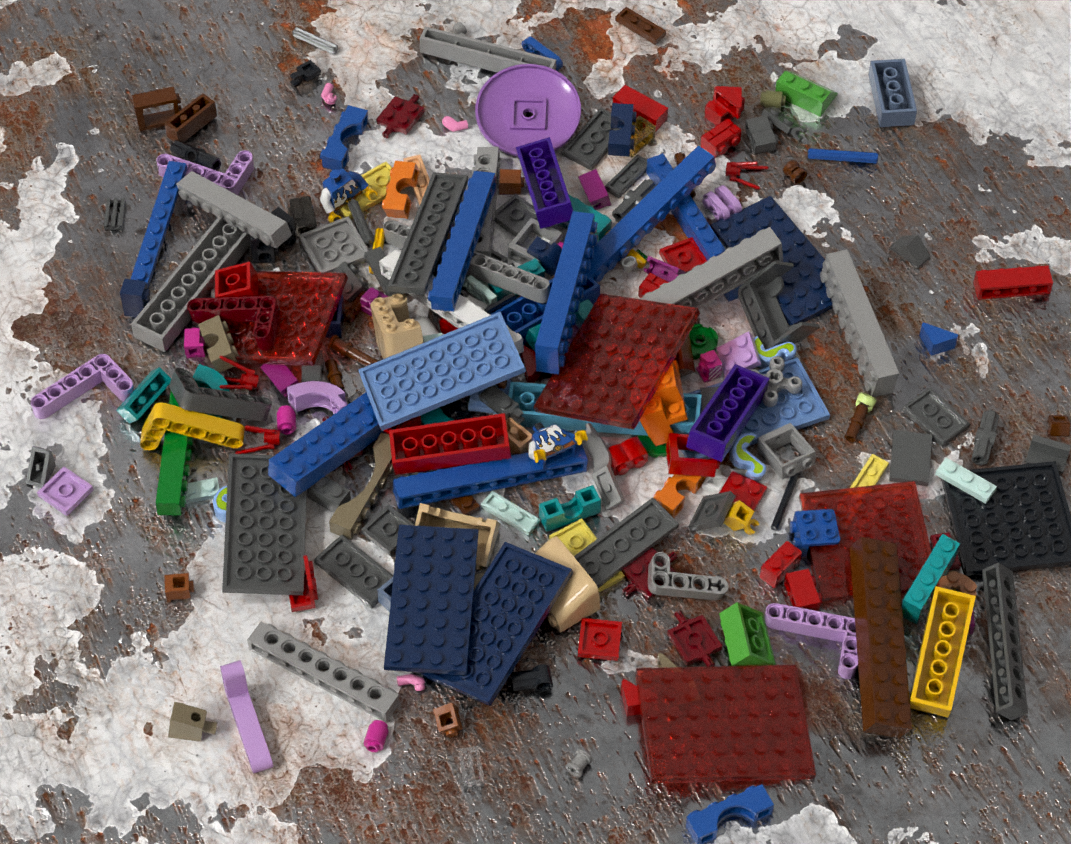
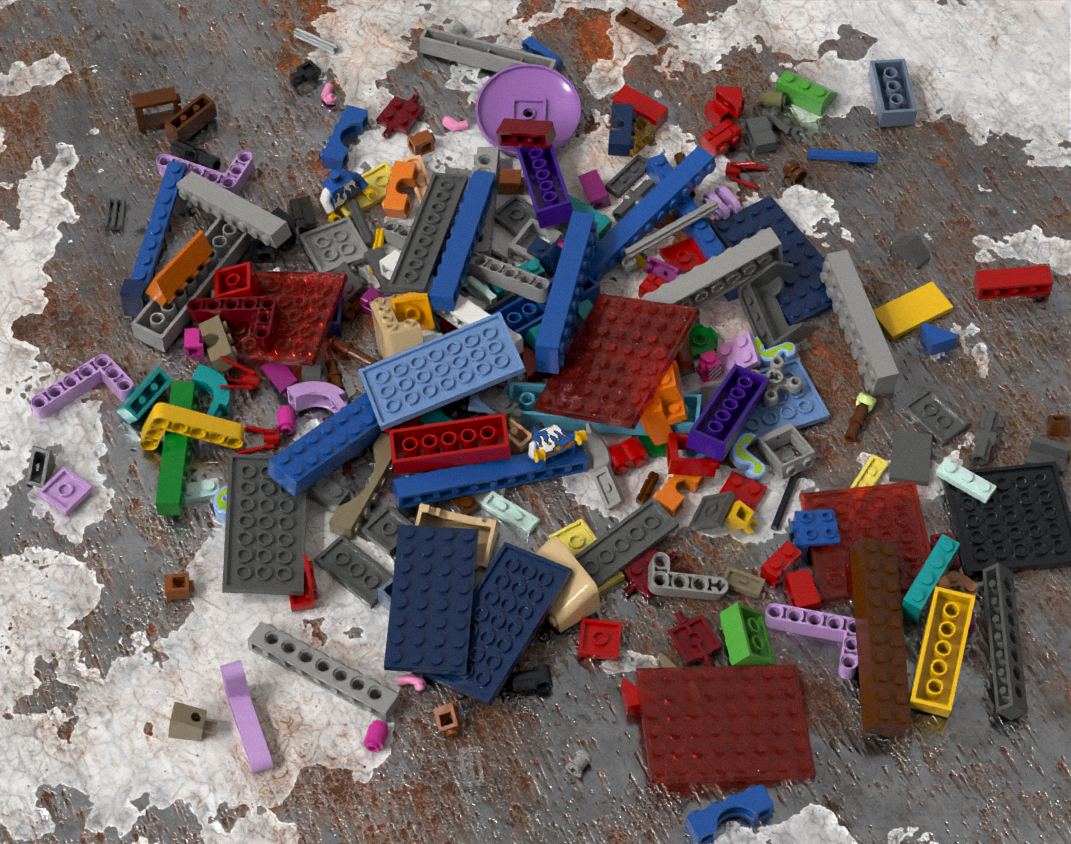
(180, 269): none -> orange slope
(215, 401): dark grey beam -> none
(414, 306): none -> light orange slope
(421, 142): none -> dark orange brick
(526, 133): none -> dark red brick
(583, 505): teal arch -> none
(592, 141): dark grey tile -> none
(647, 488): none -> reddish brown axle
(671, 229): none -> light grey axle
(714, 484): white tile -> none
(744, 582): none -> dark tan plate
(912, 310): none -> yellow tile

